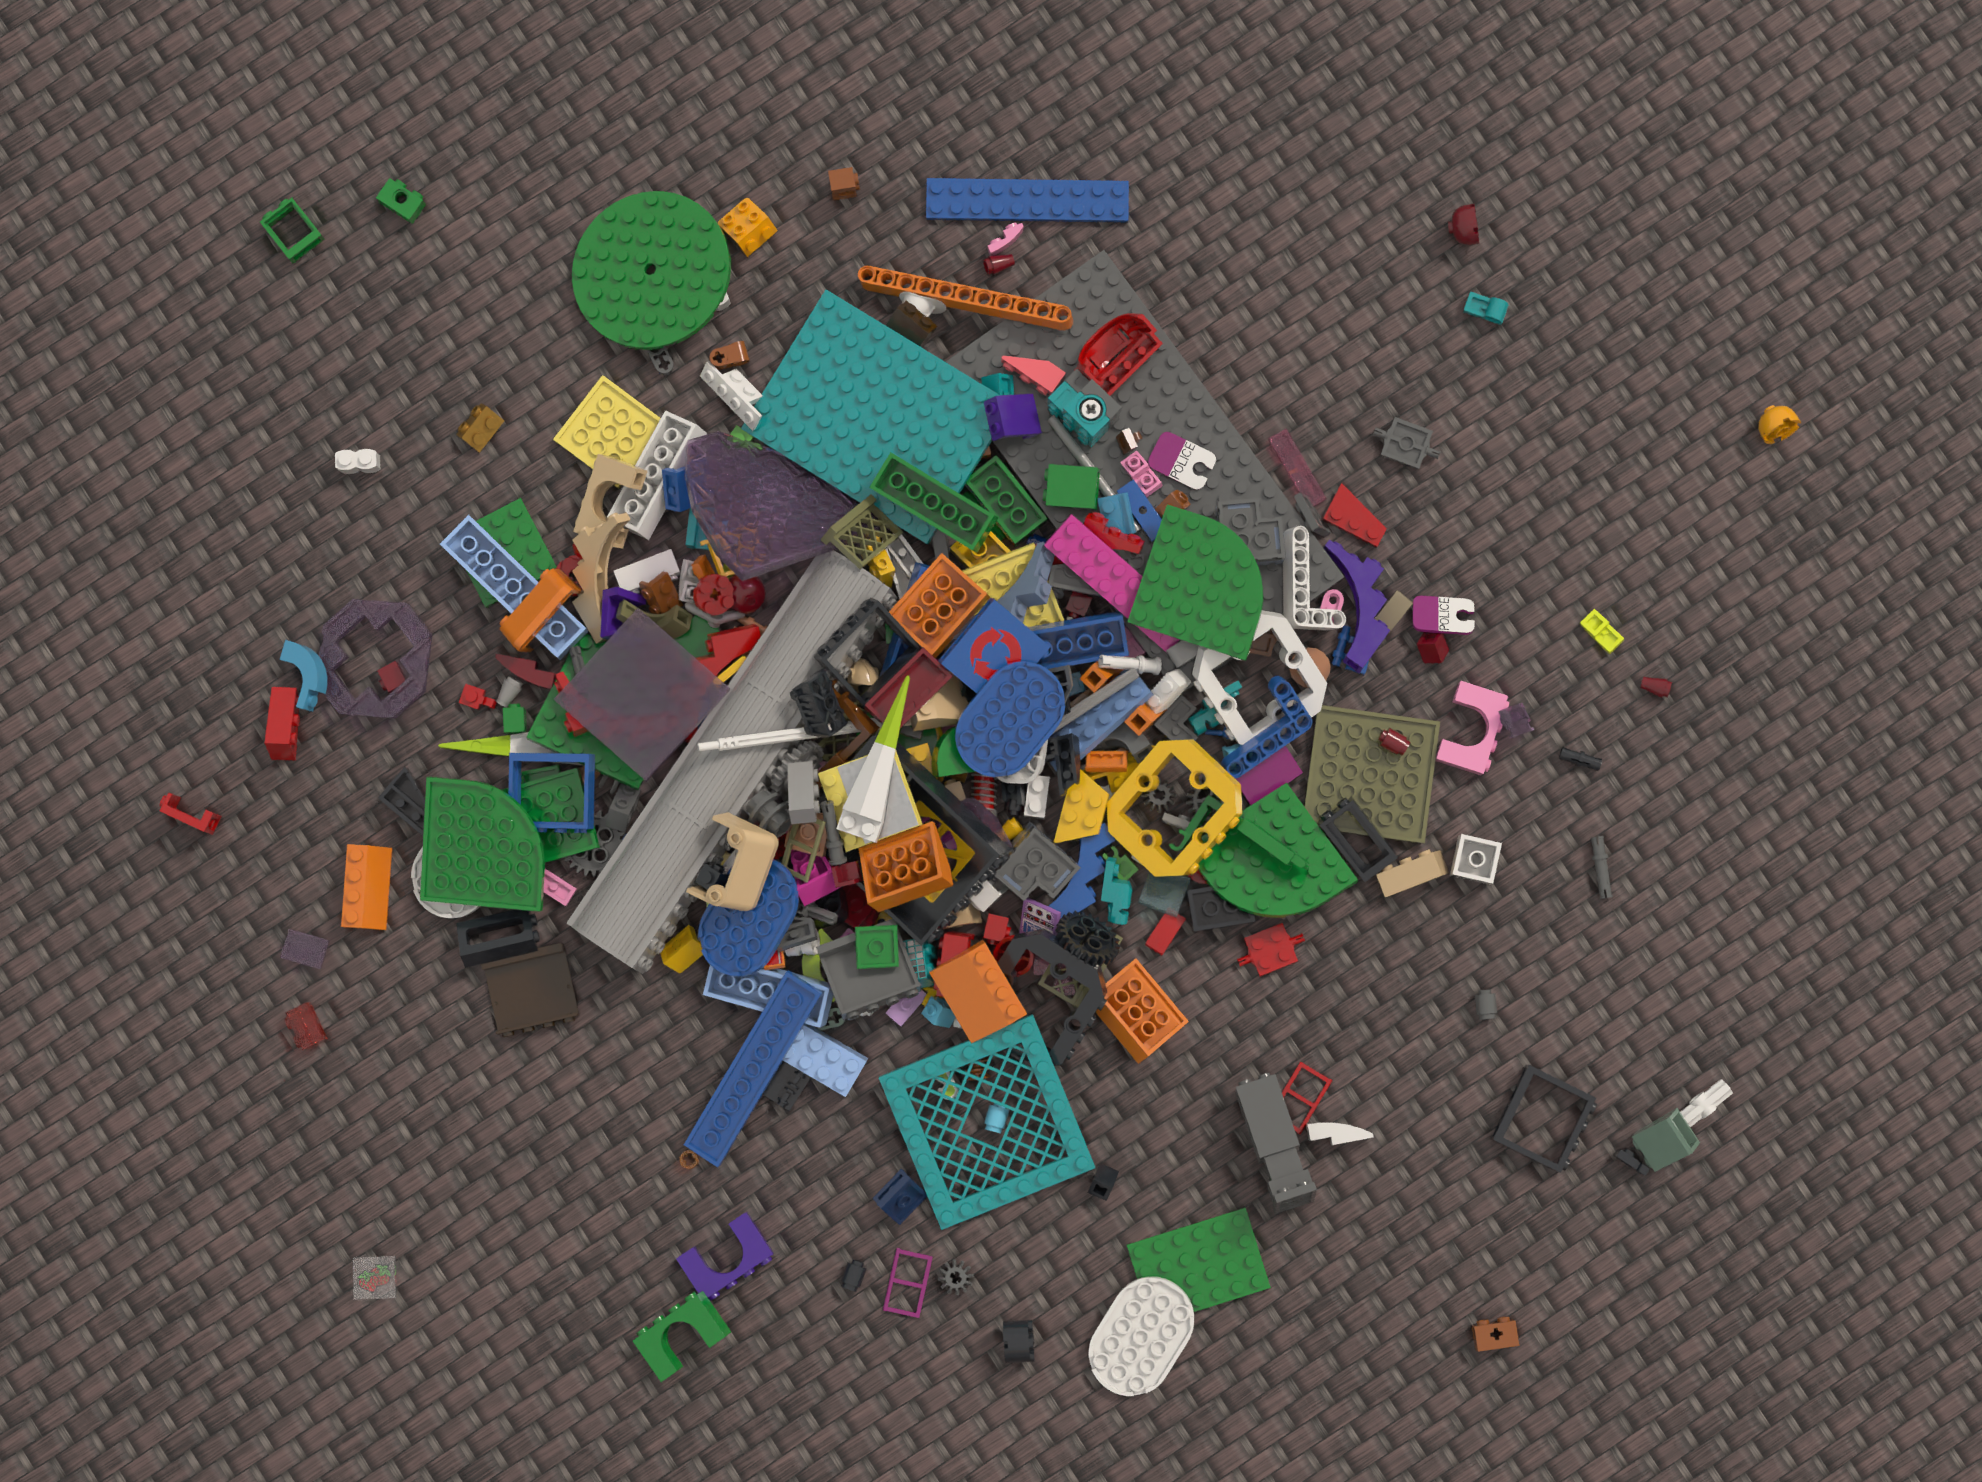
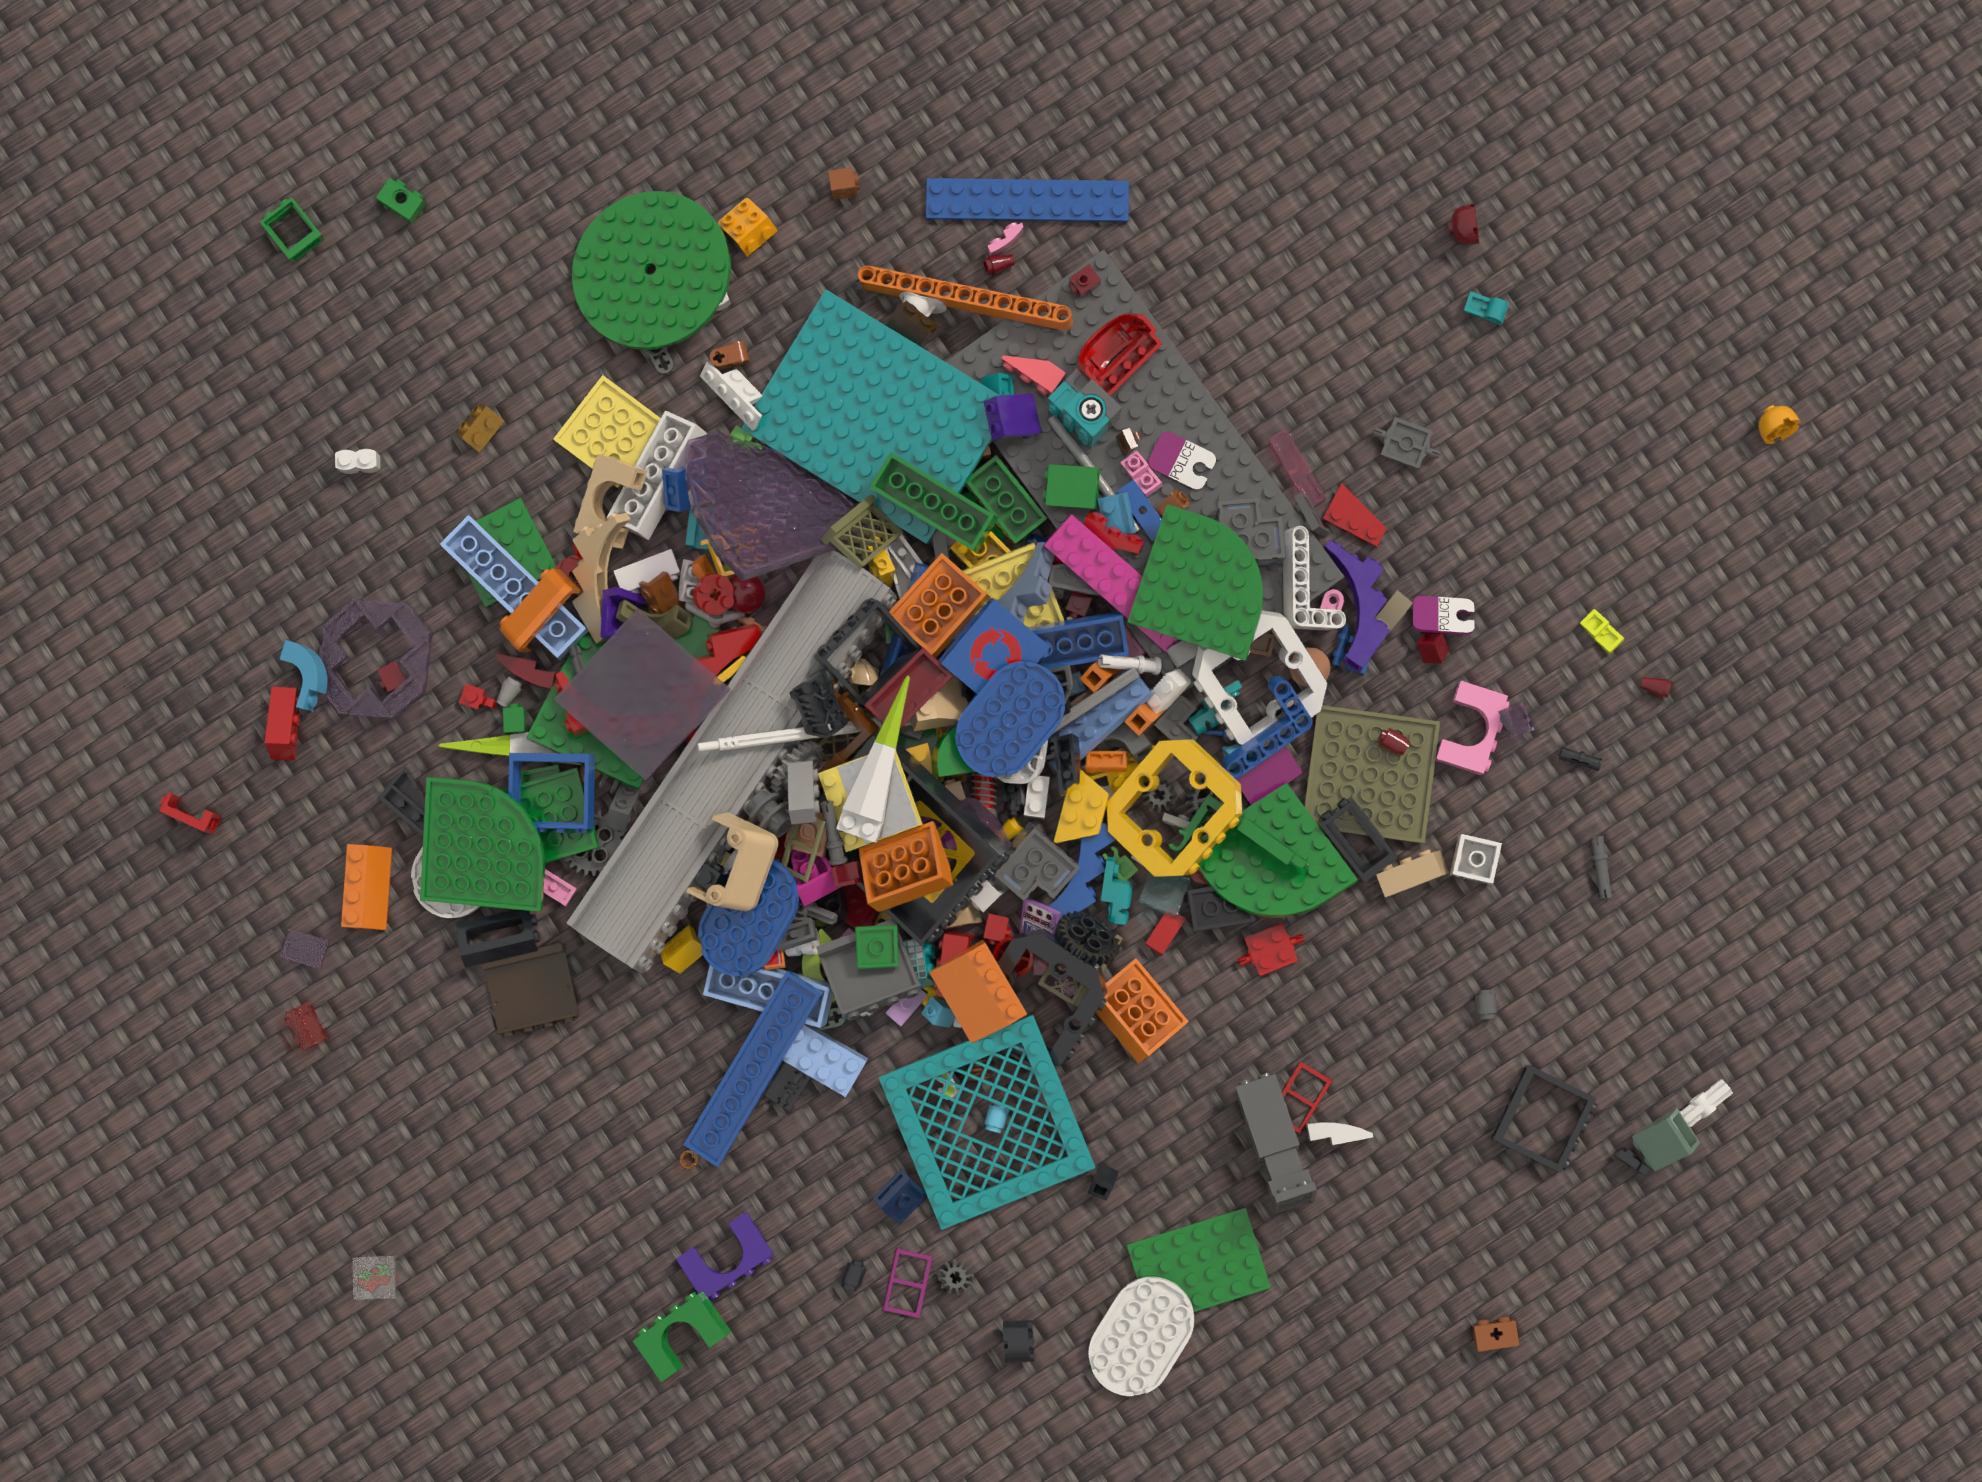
(1084, 281): none -> dark red brick

